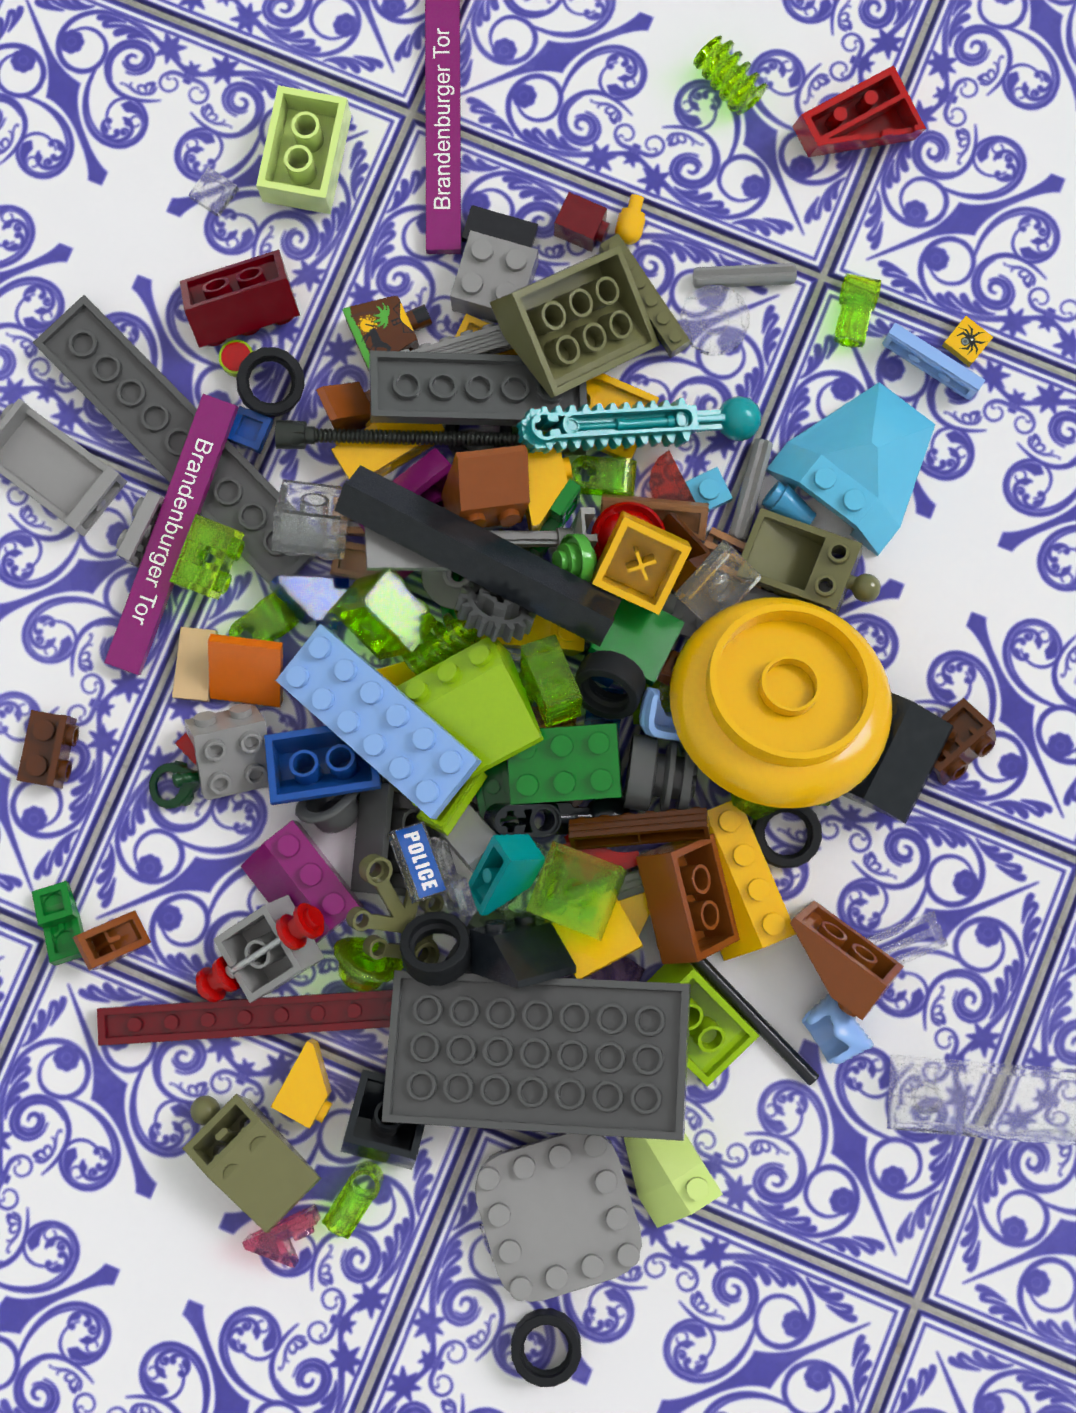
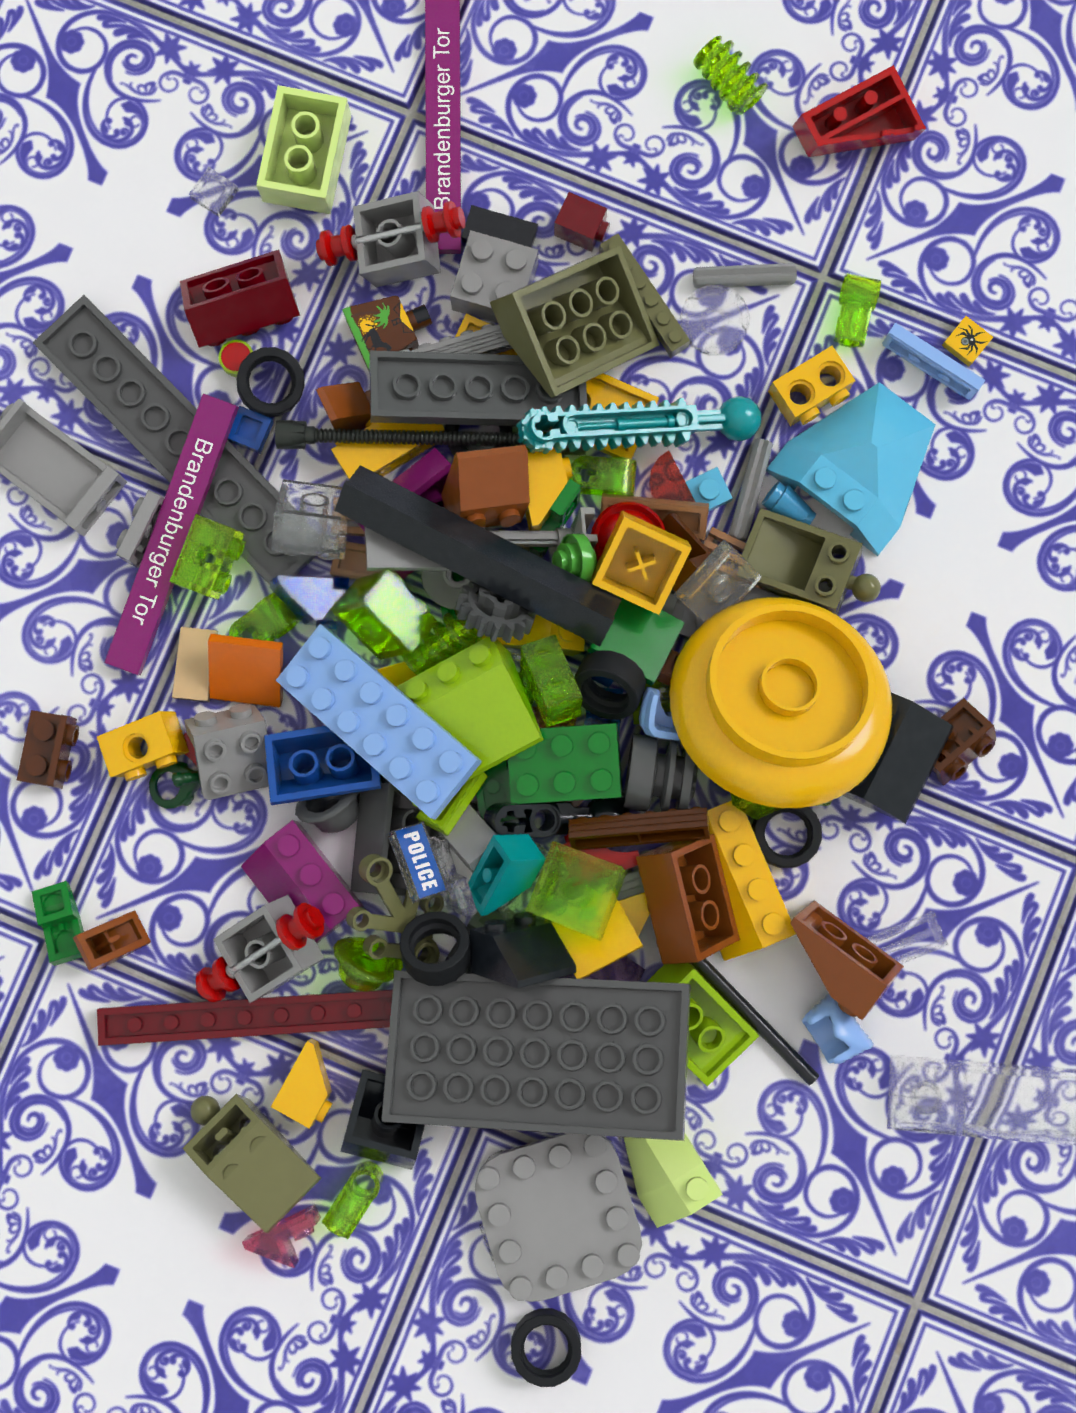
(123, 745): none -> yellow brick
(393, 238): none -> light grey brick
(631, 221): yellow cylinder -> none
(807, 381): none -> yellow brick

